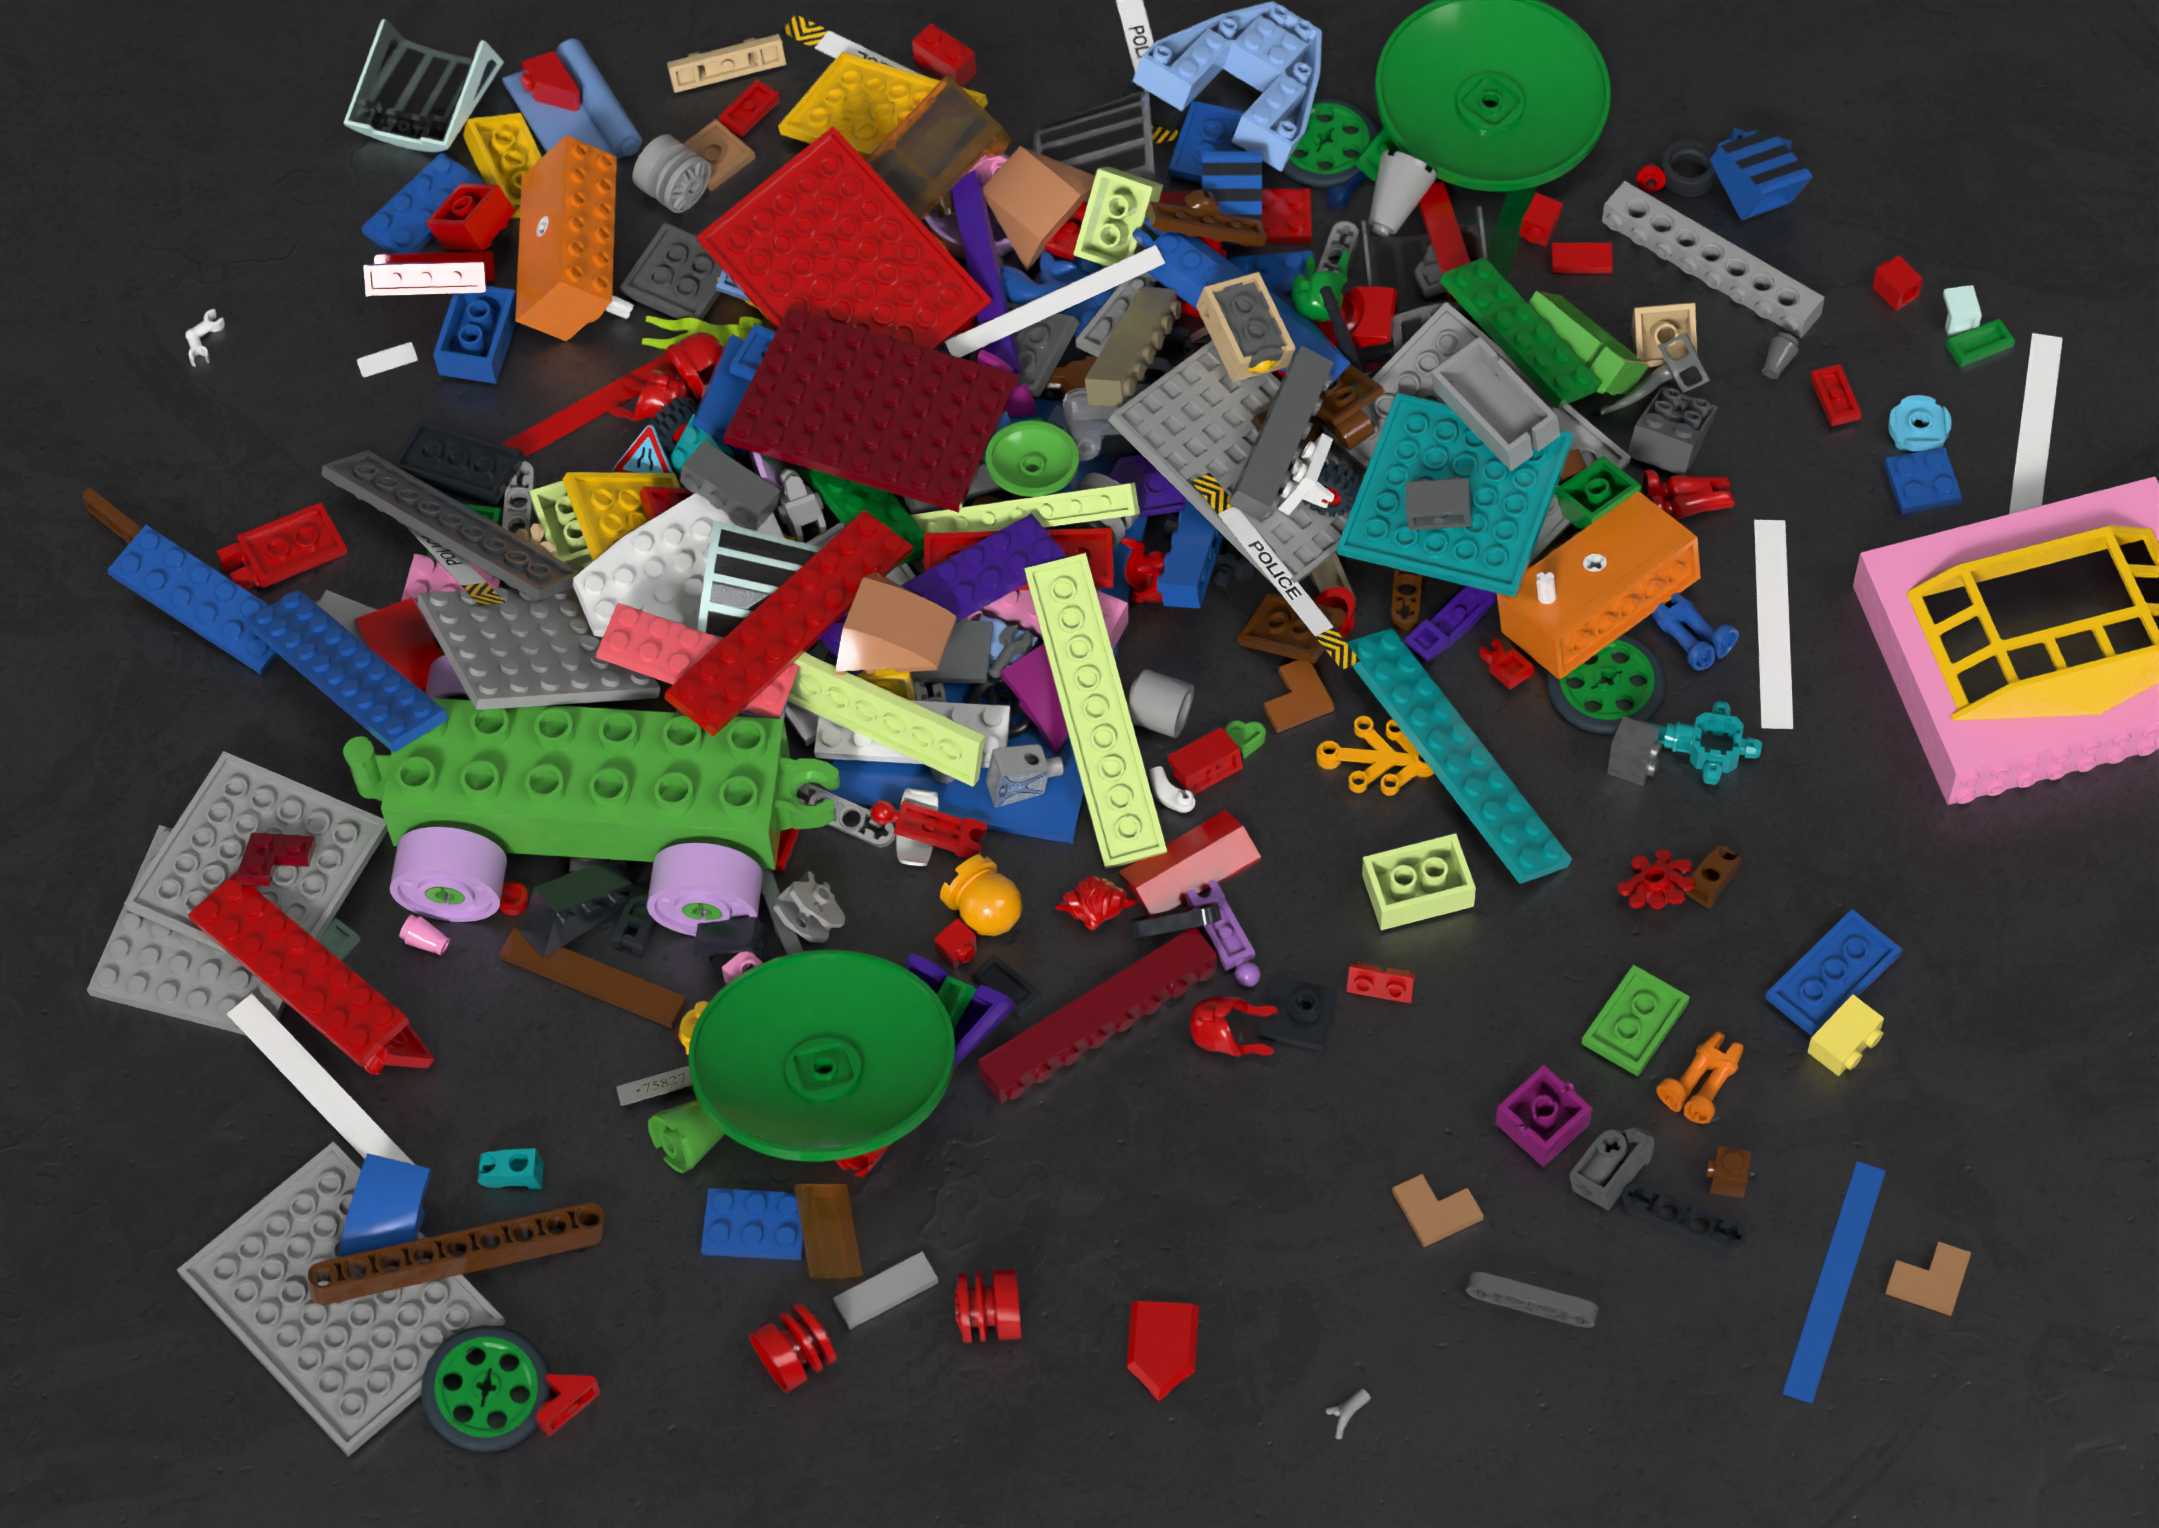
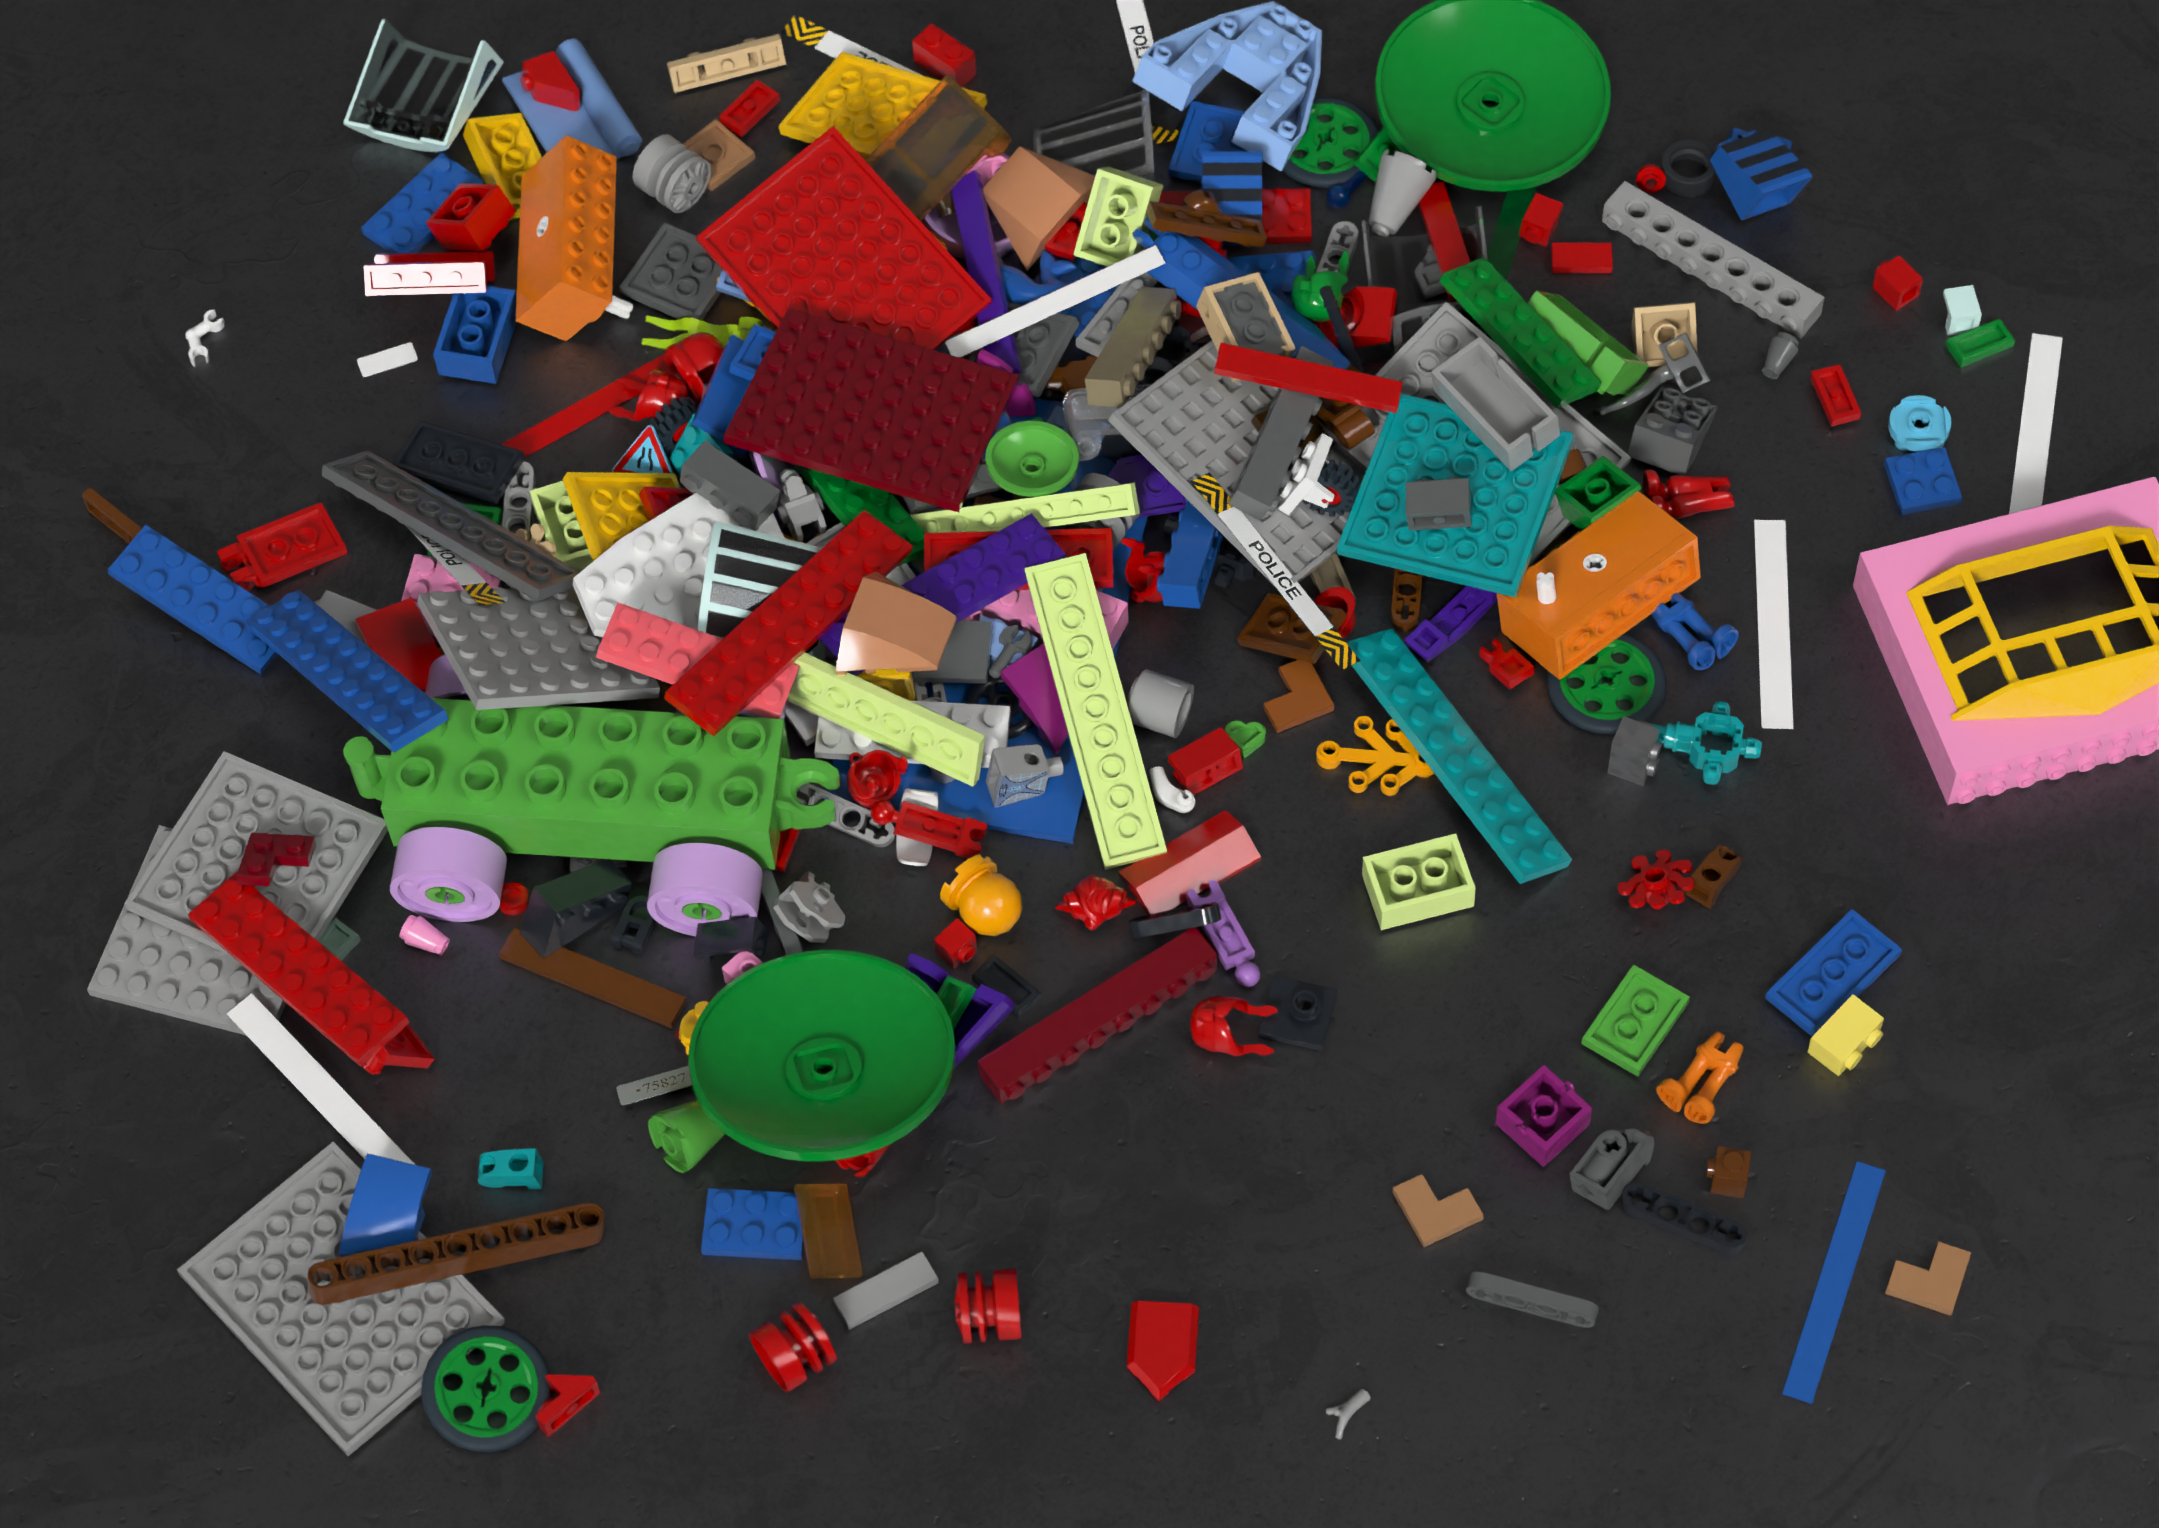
(874, 776): none -> red hair
(1308, 377): none -> red tile
(1388, 984): red hinge -> none

